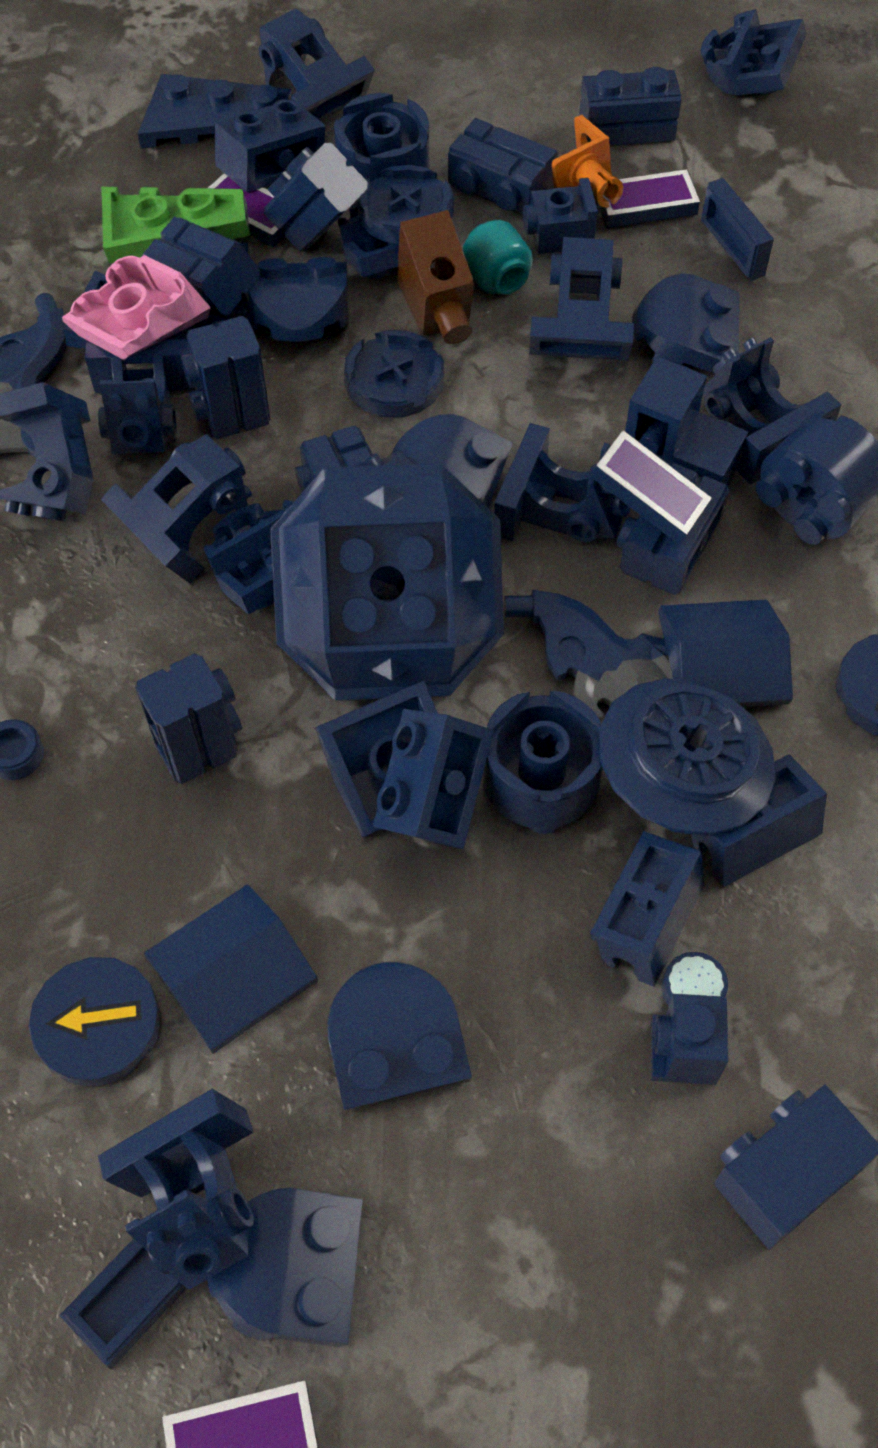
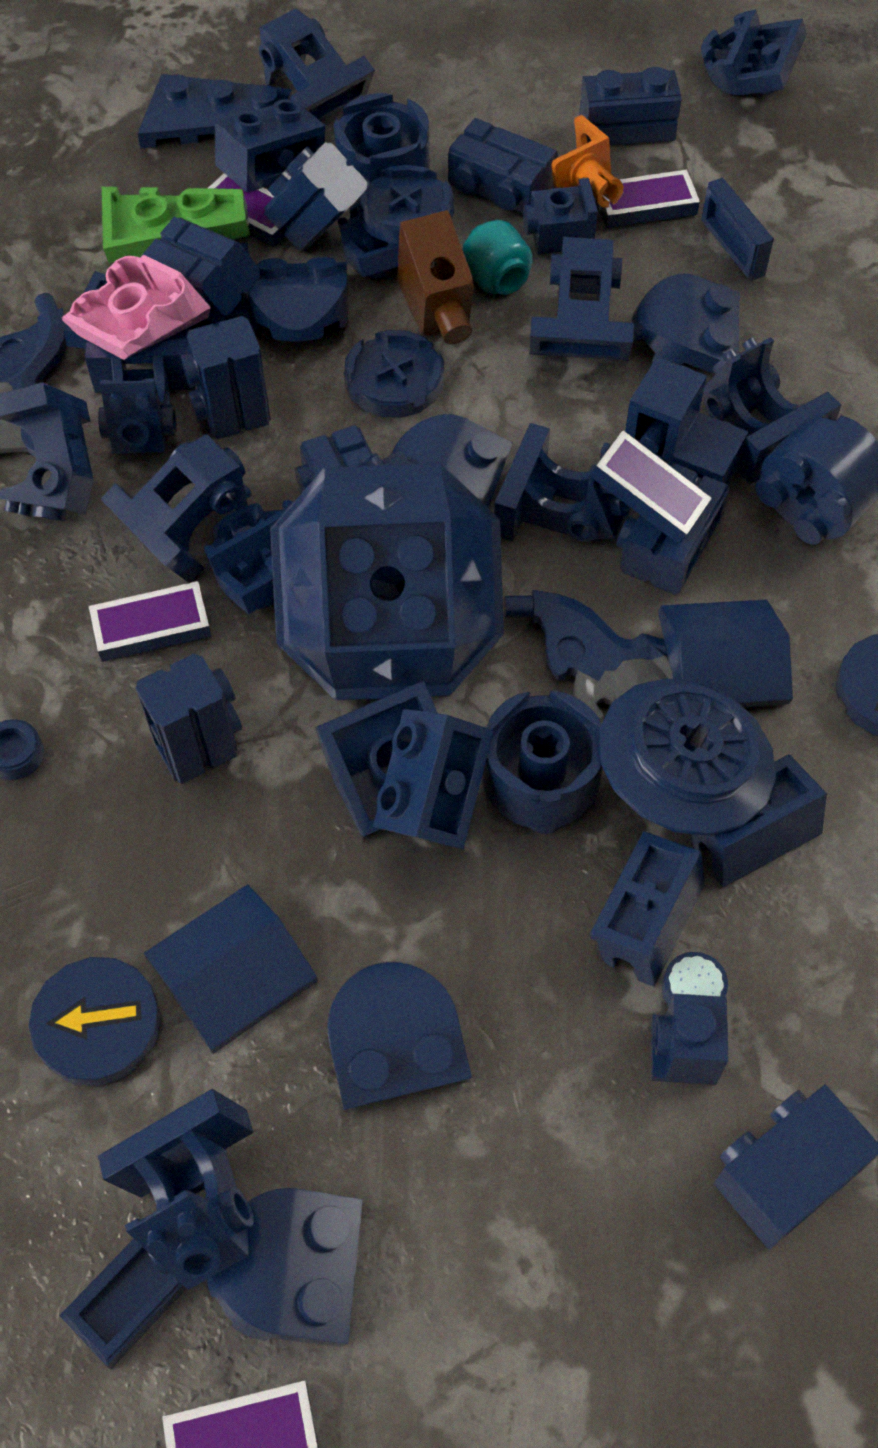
(149, 621): none -> tile

